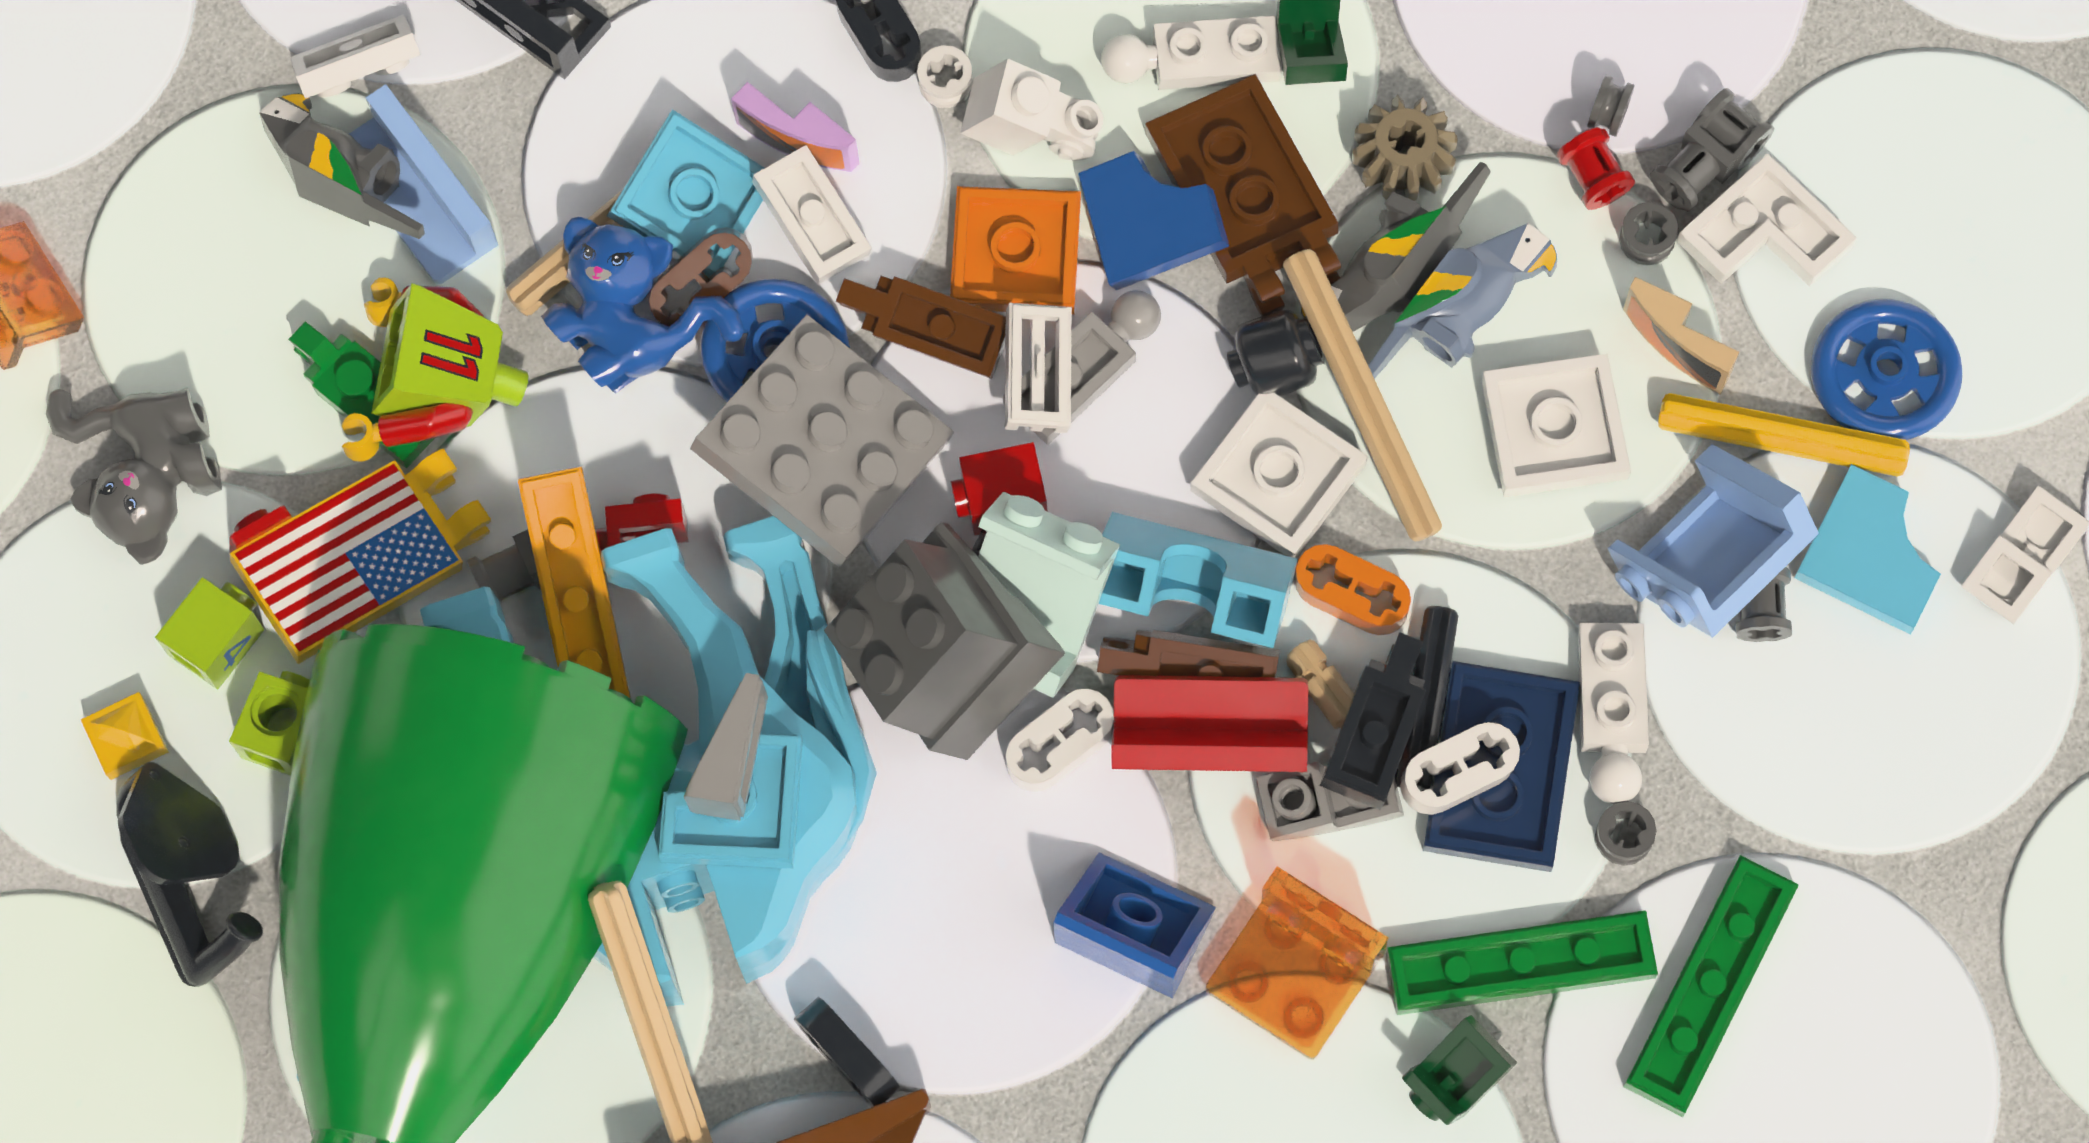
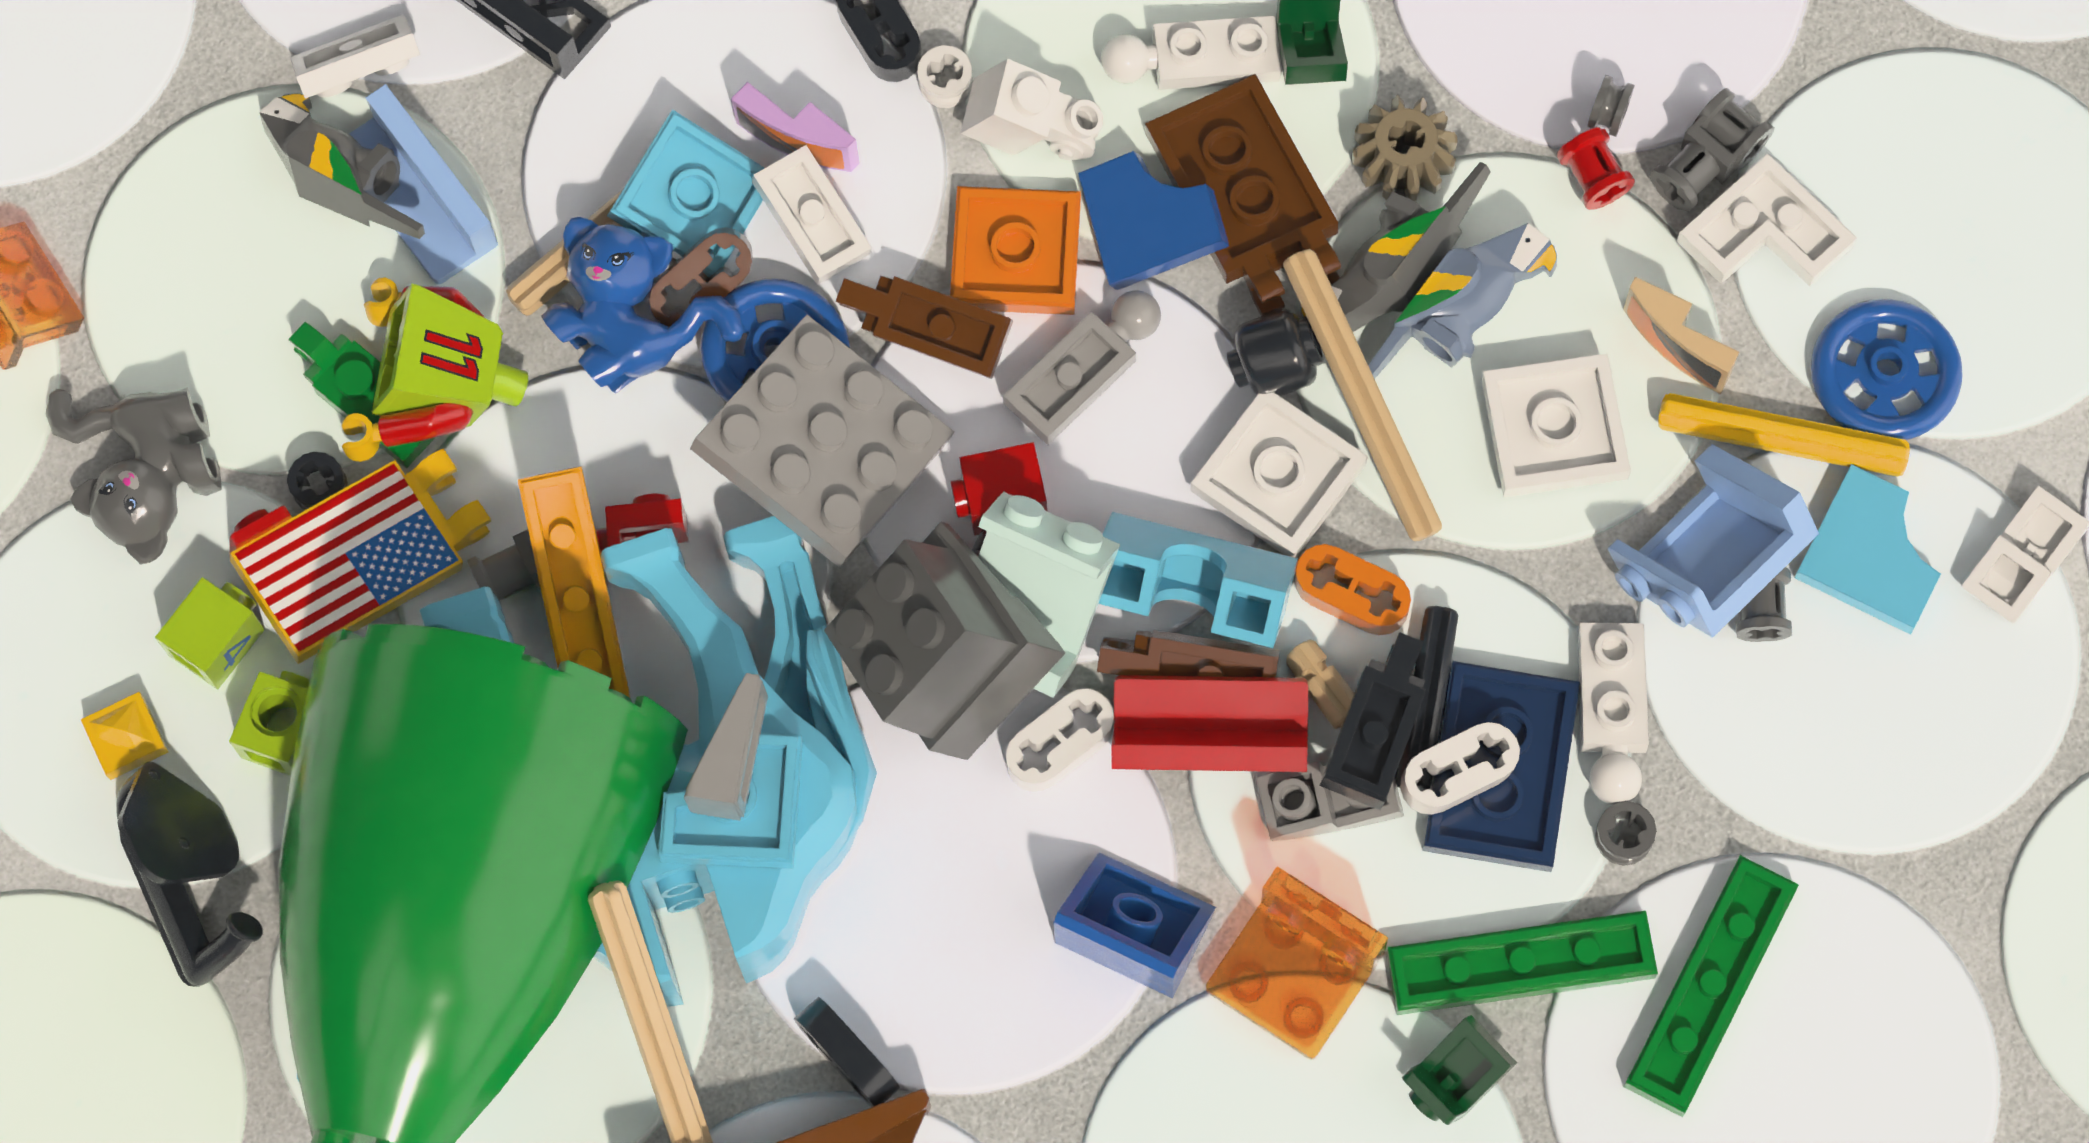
(306, 465): none -> black bush
(1037, 418): white tile -> none
(1648, 213): dark grey bush -> none

